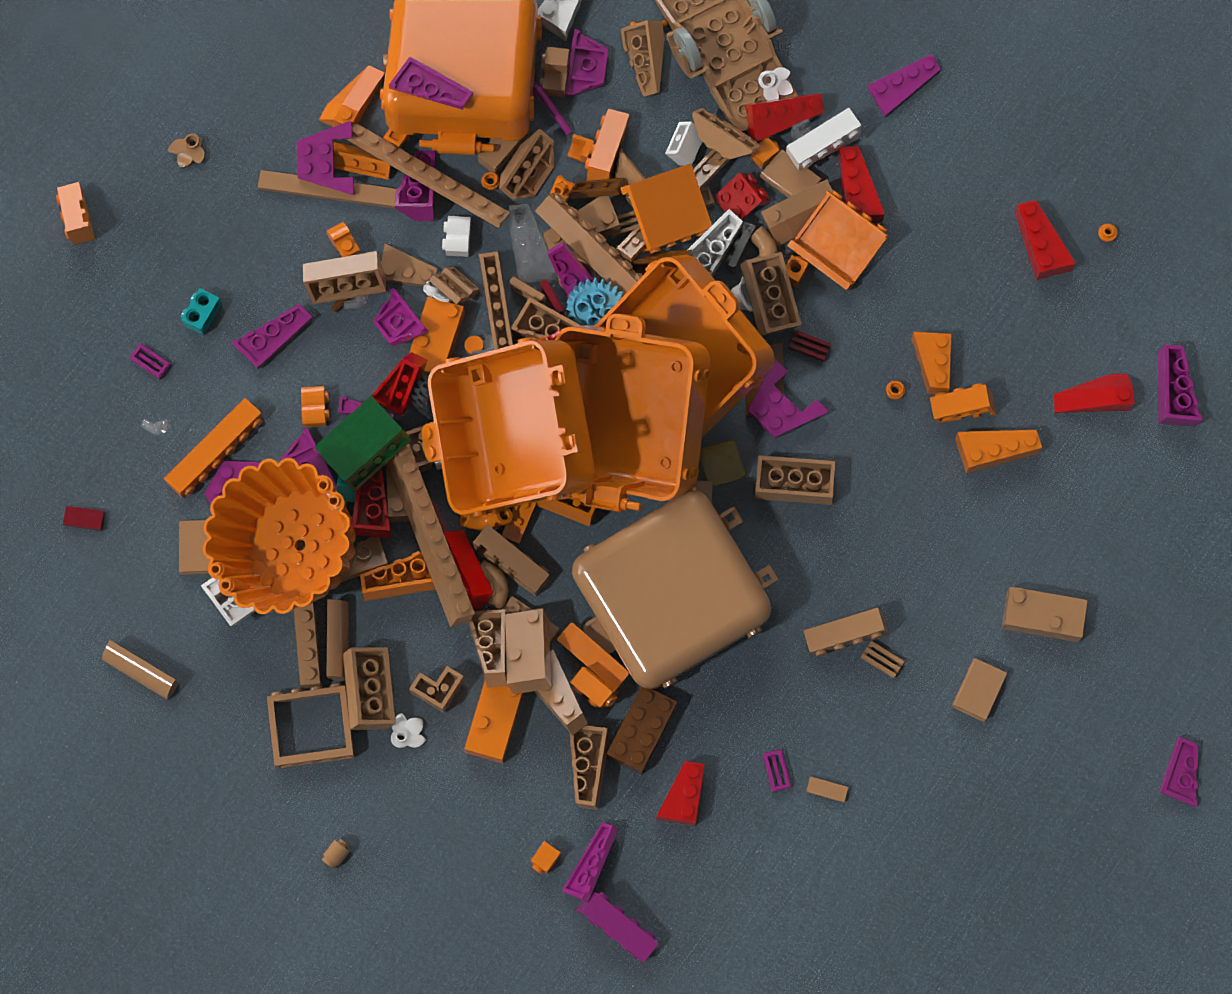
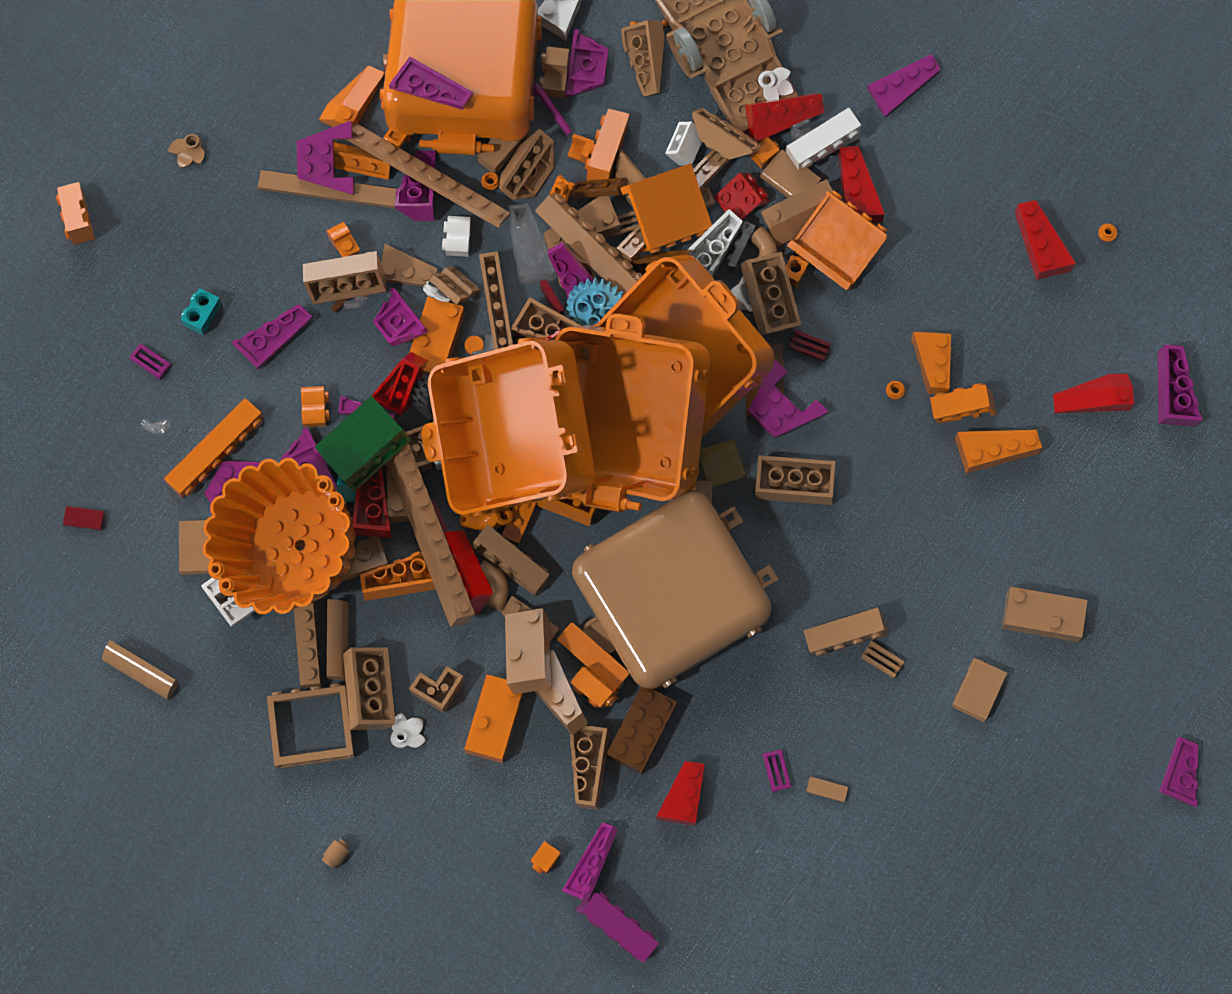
(490, 643): medium nougat wedge -> none
(525, 290): medium nougat tile -> none

